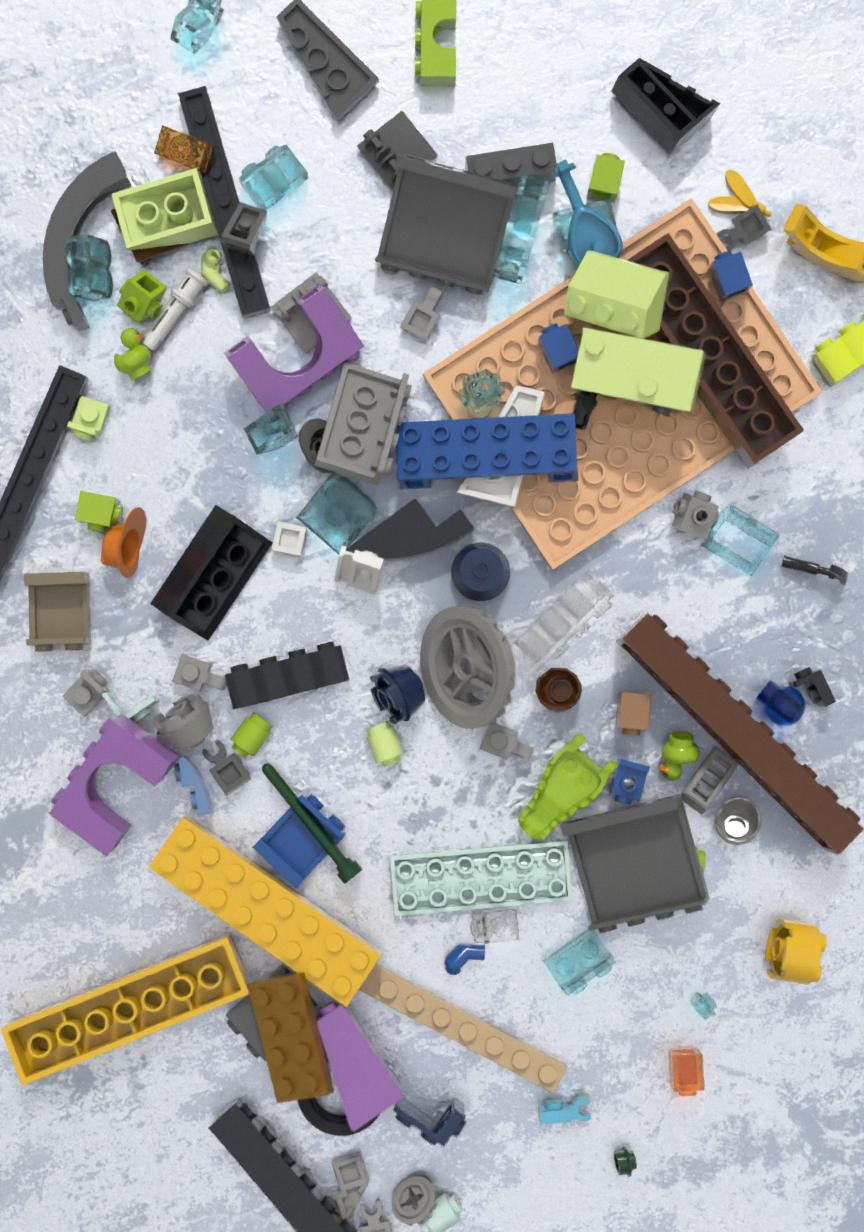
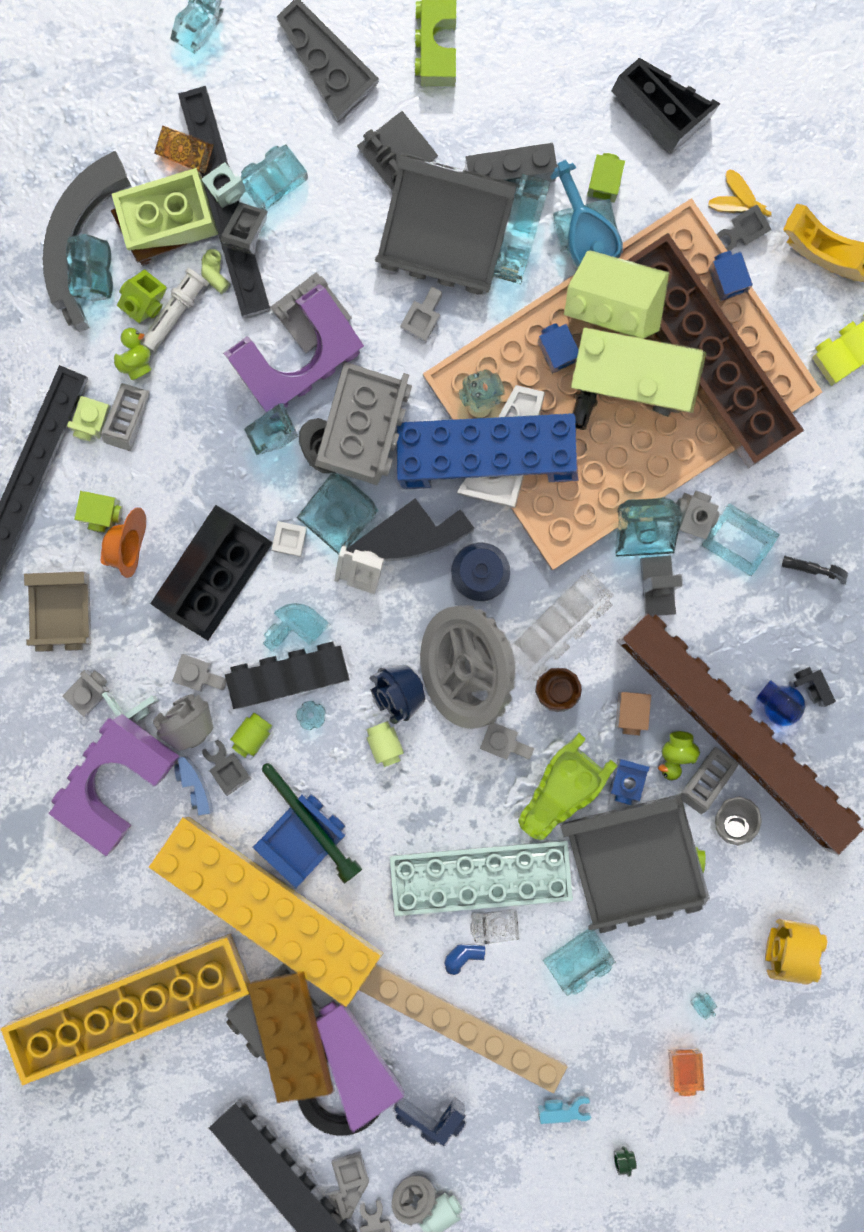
(118, 440): none -> light grey slope
(229, 192): none -> light aqua bracket
(296, 618): none -> clear light blue brick
(310, 723): none -> clear light blue plate
(647, 527): none -> clear light blue slope
(659, 585): none -> dark grey bracket

